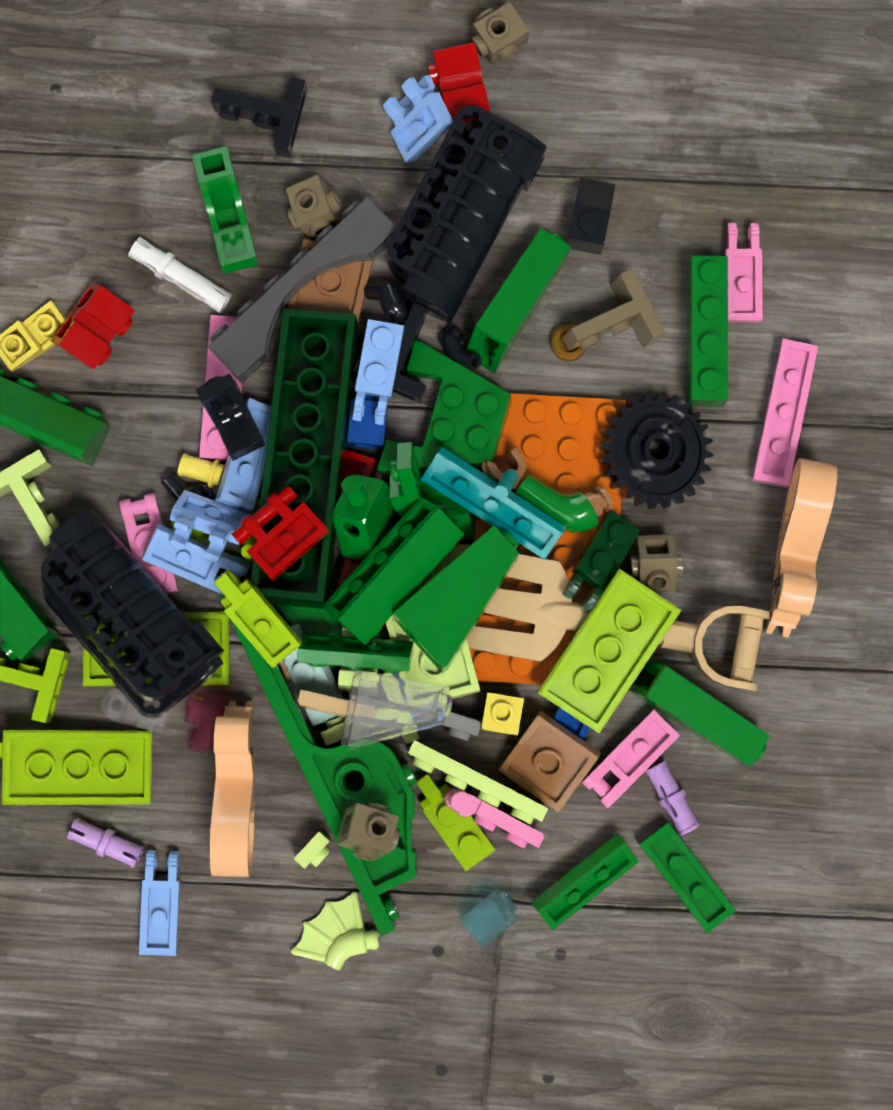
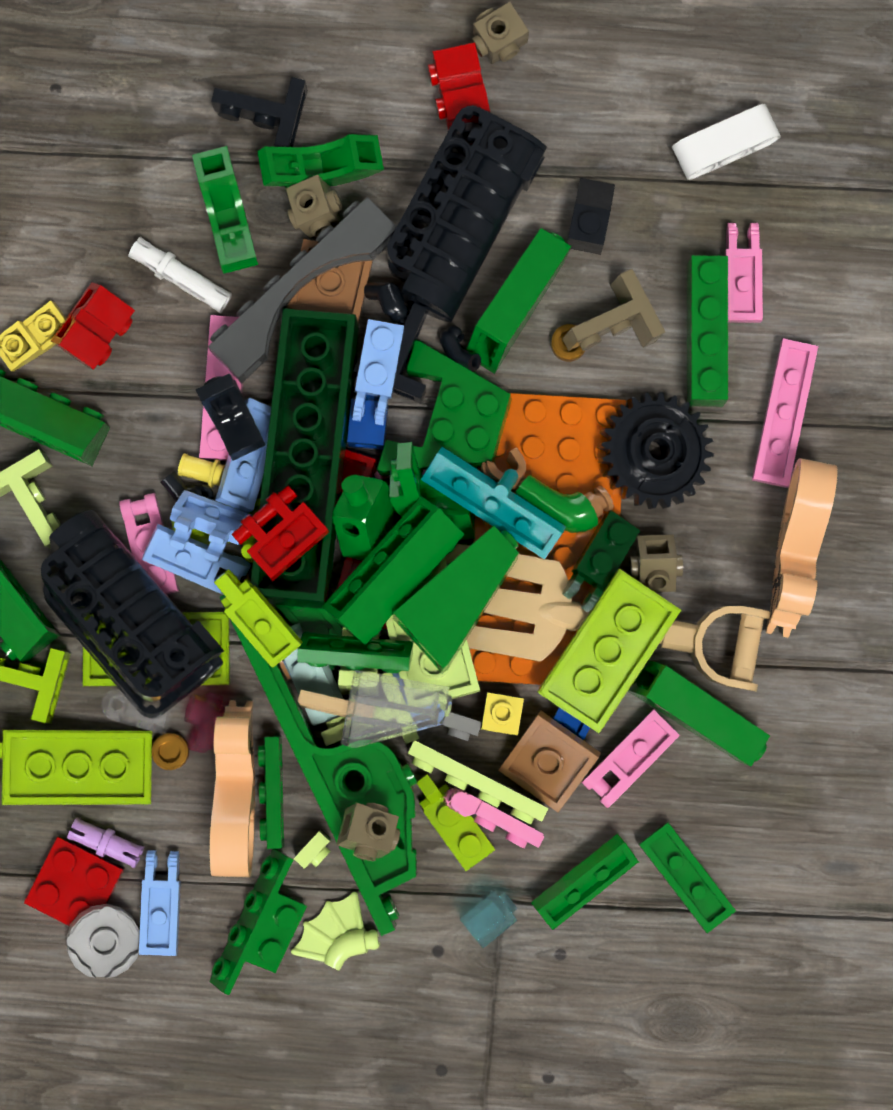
(72, 882): none -> red plate
(103, 941): none -> light grey tile
(170, 751): none -> pearl gold tile
(263, 927): none -> green bracket
(272, 792): none -> green plate
(335, 162): none -> green arch
(418, 118): light blue plate -> none
(672, 798): lavender pin -> none
(726, 141): none -> white beam

